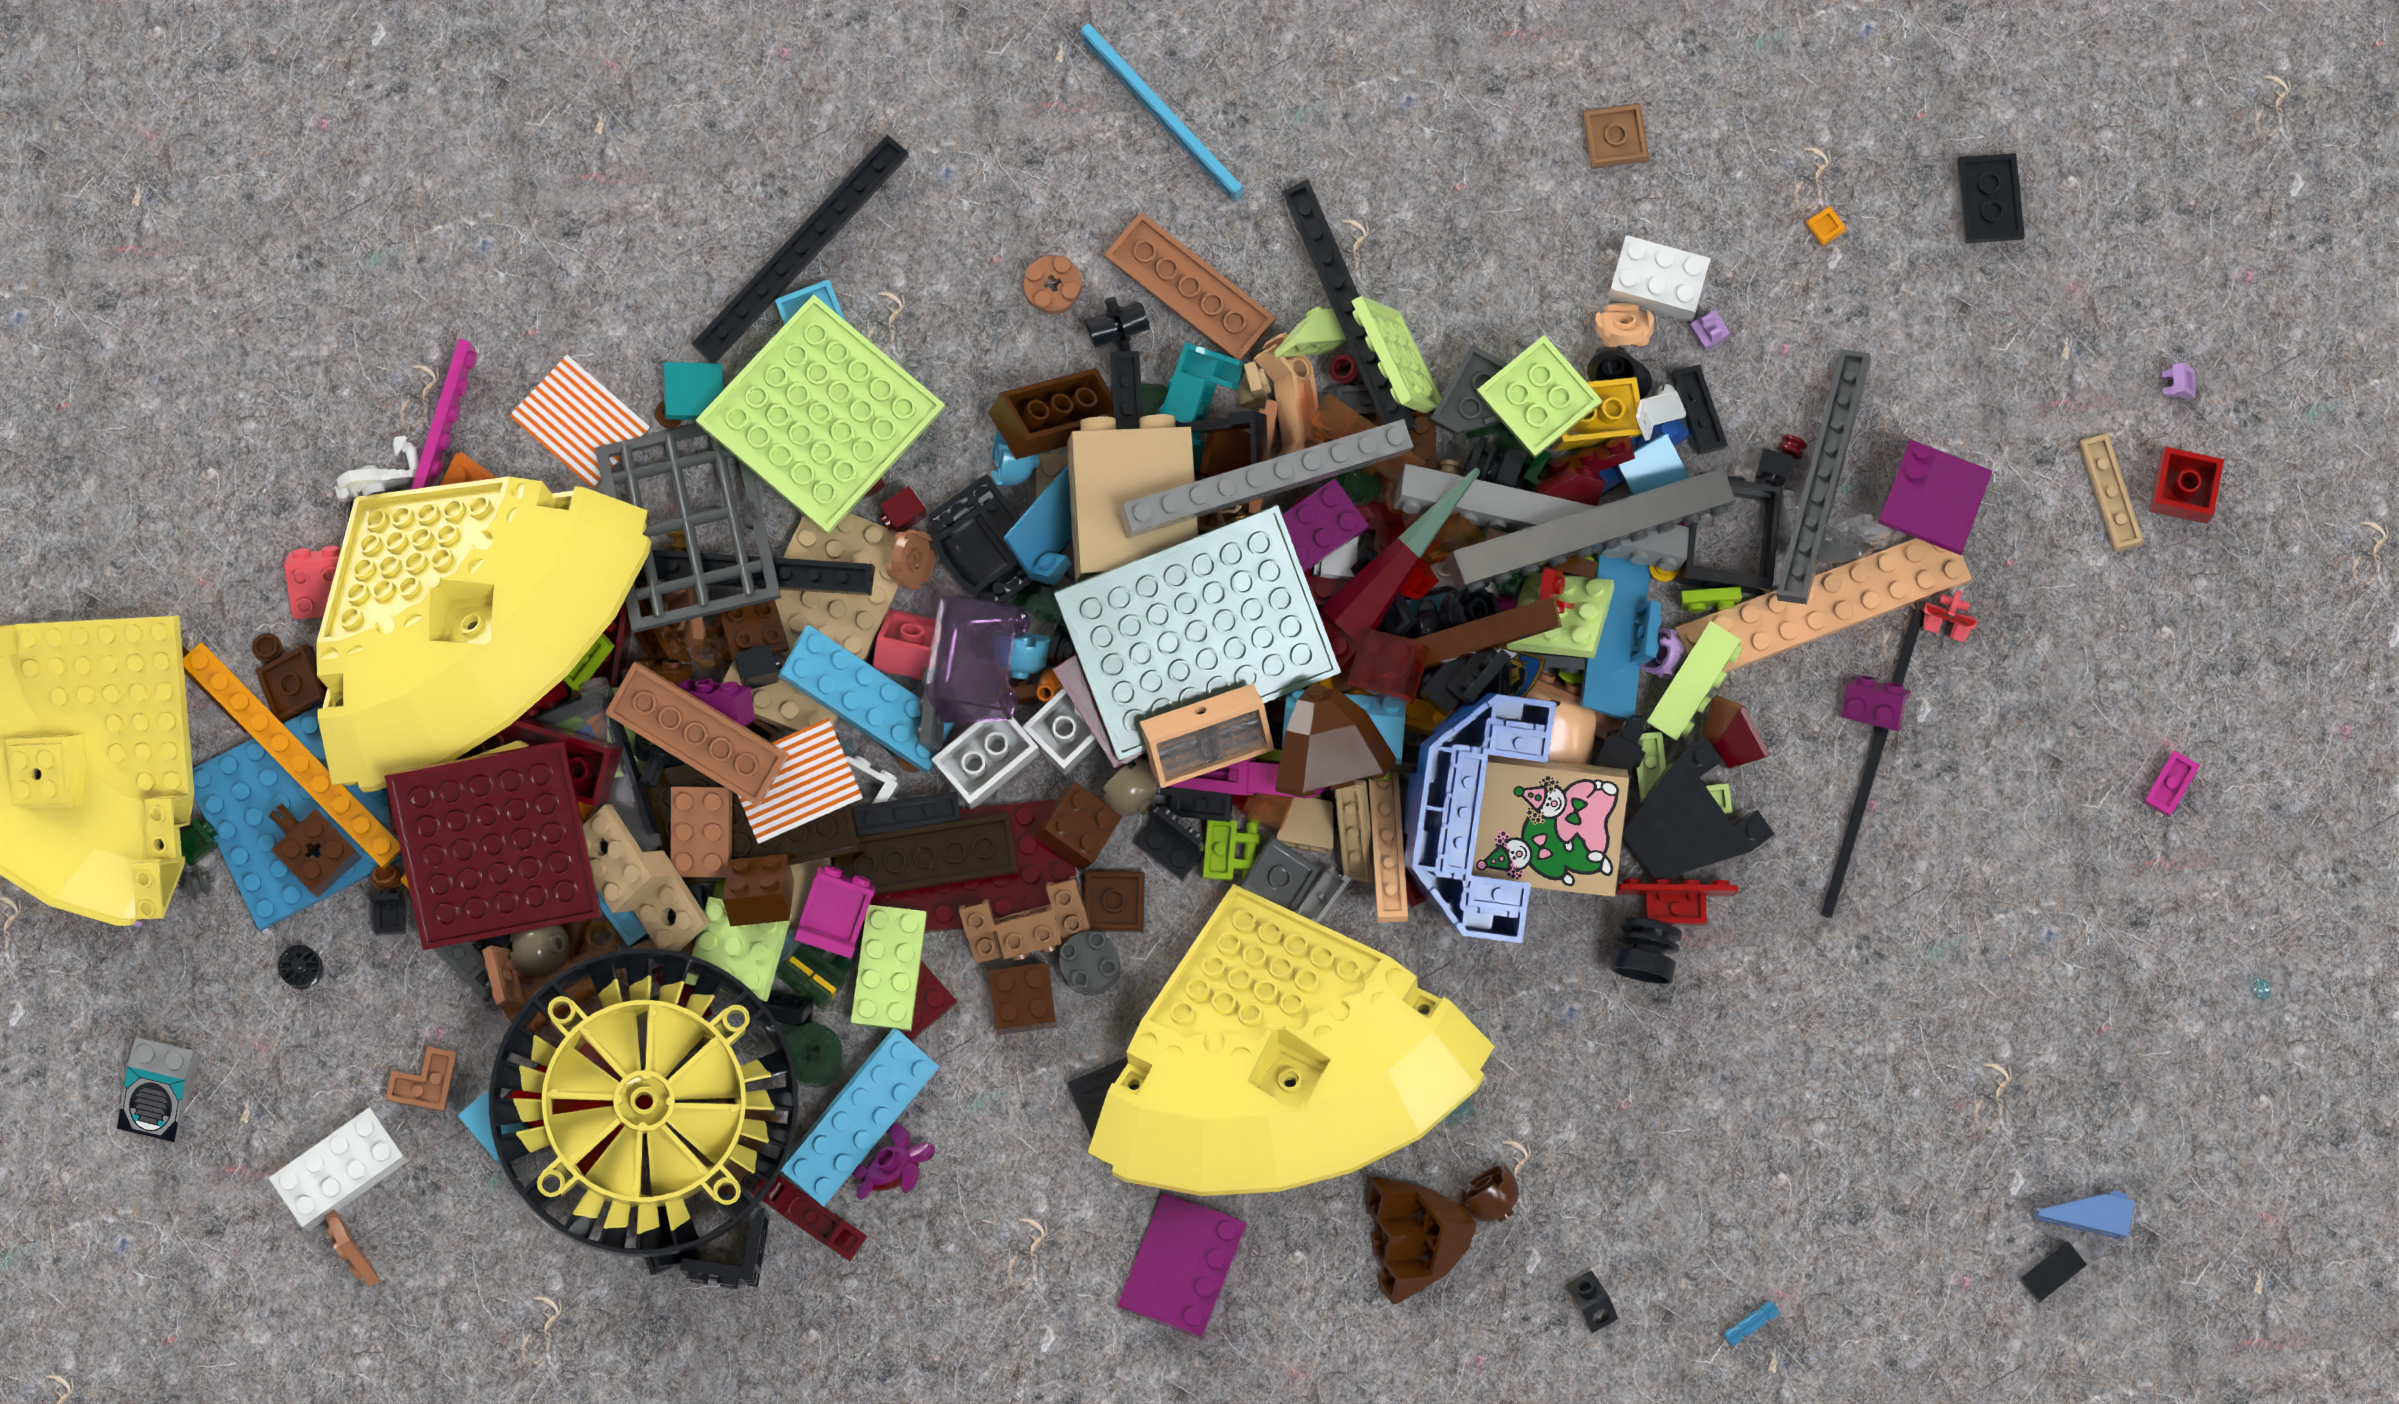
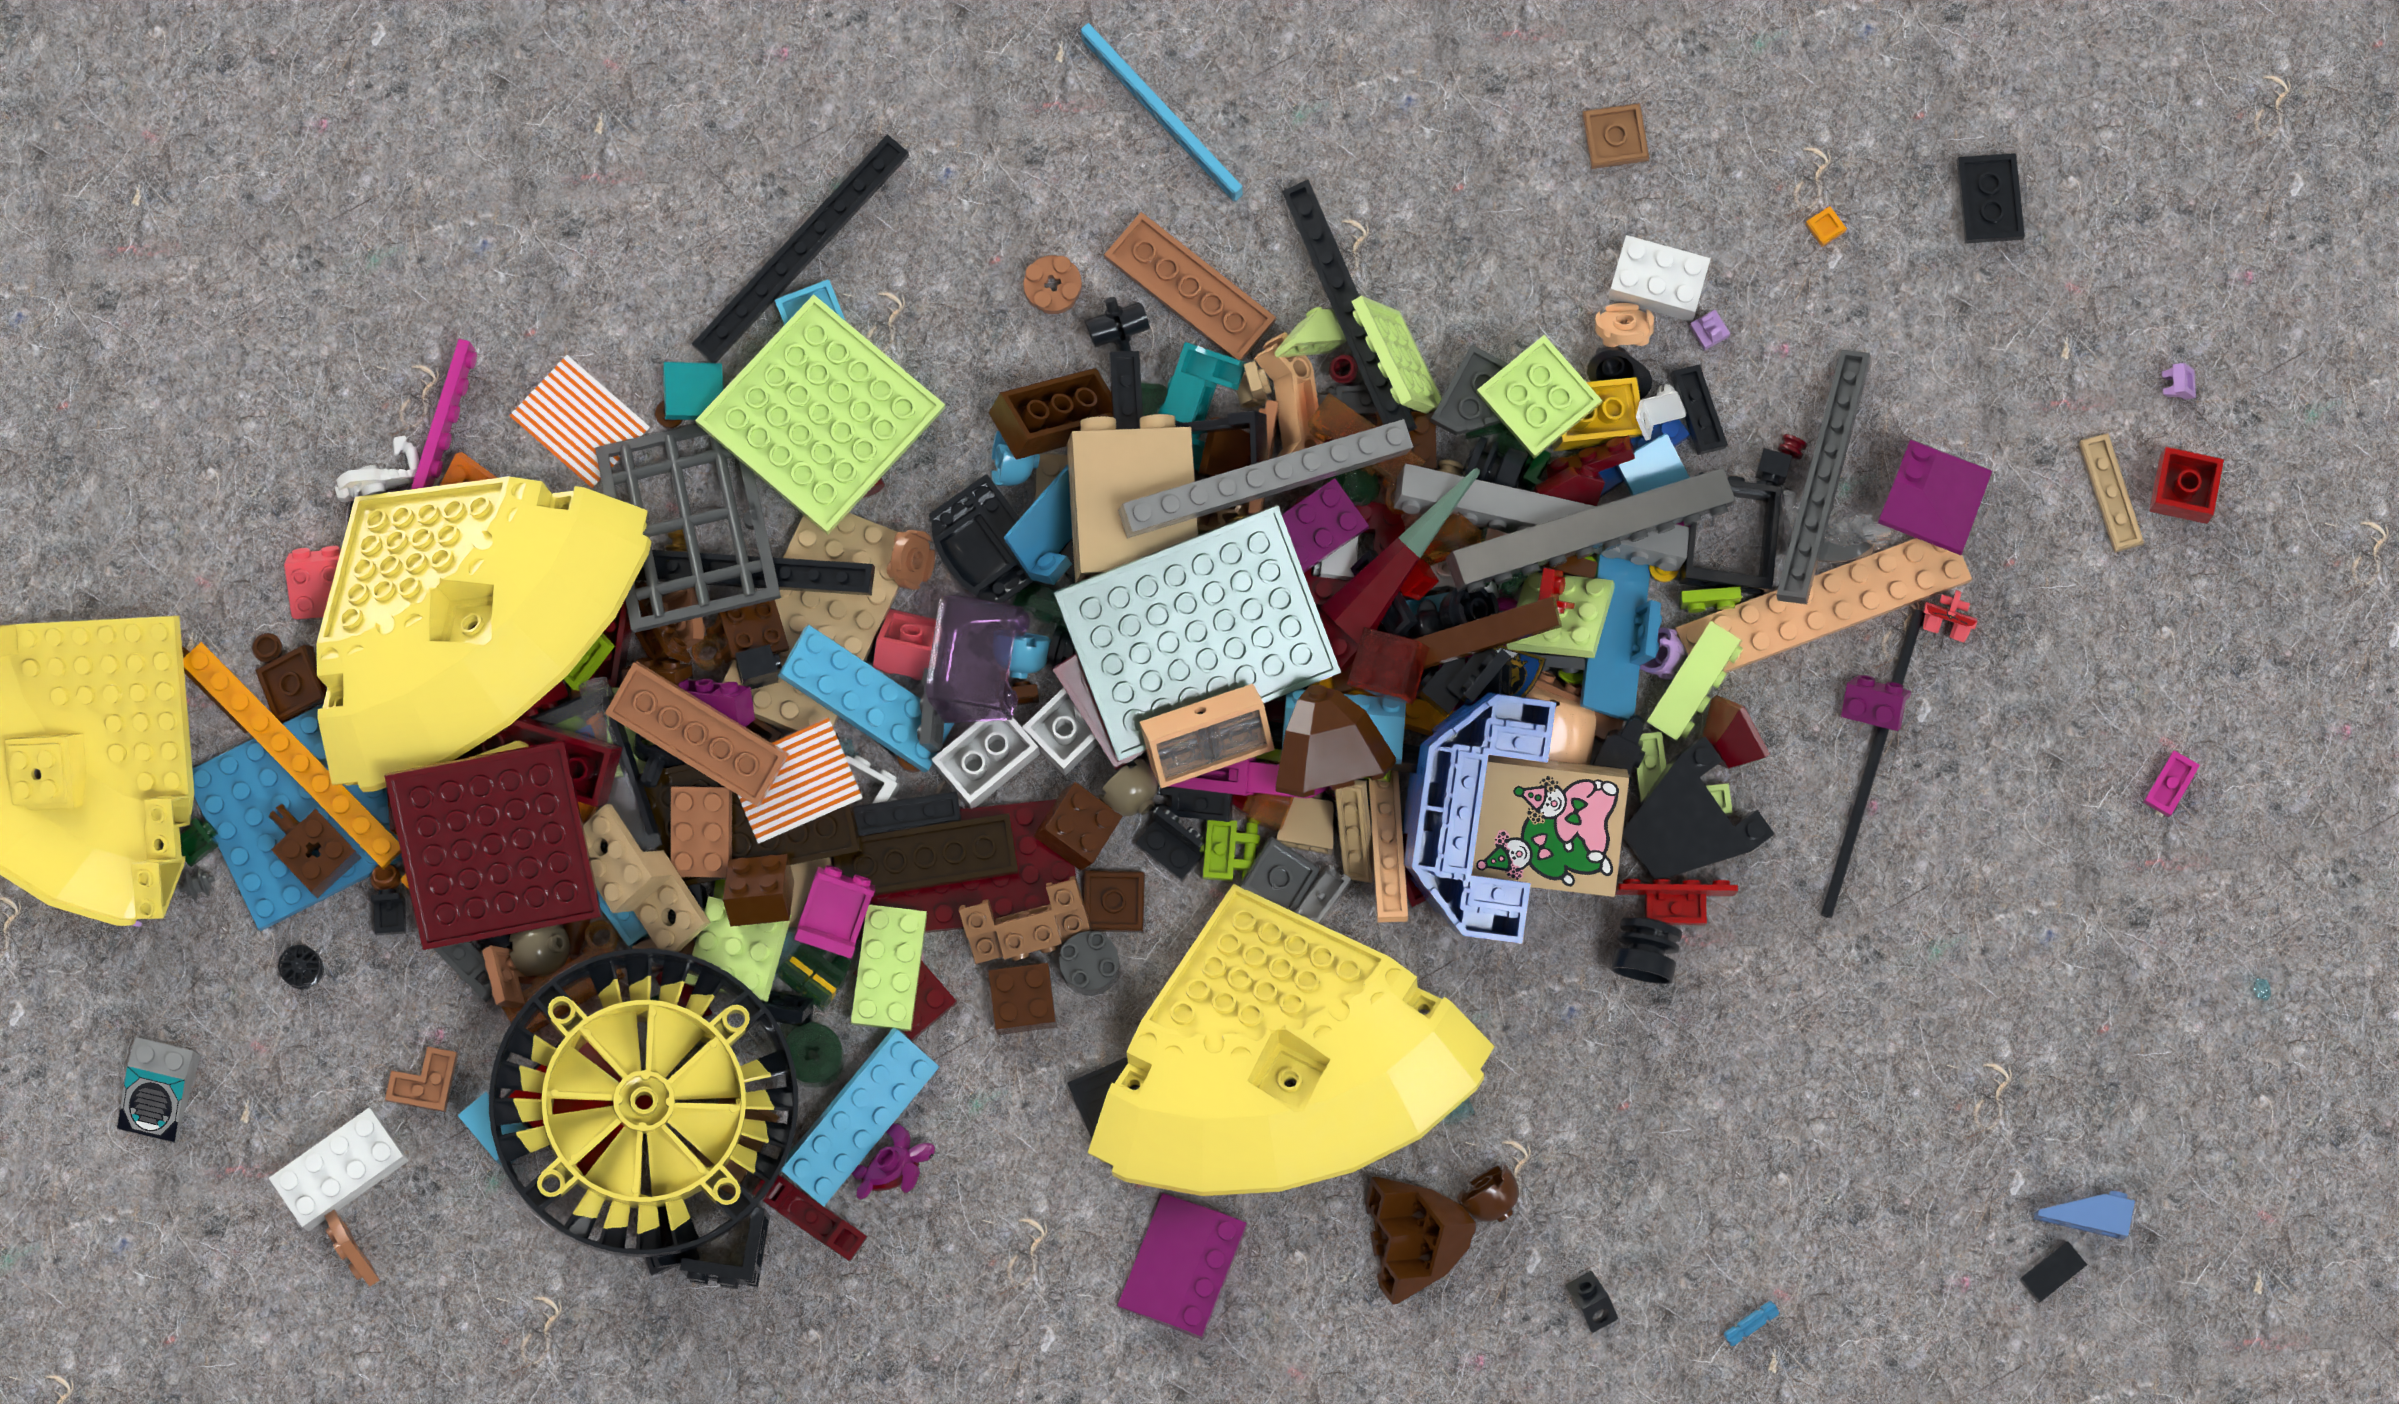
(902, 511): dark red brick -> none
(1048, 685): orange cone -> none

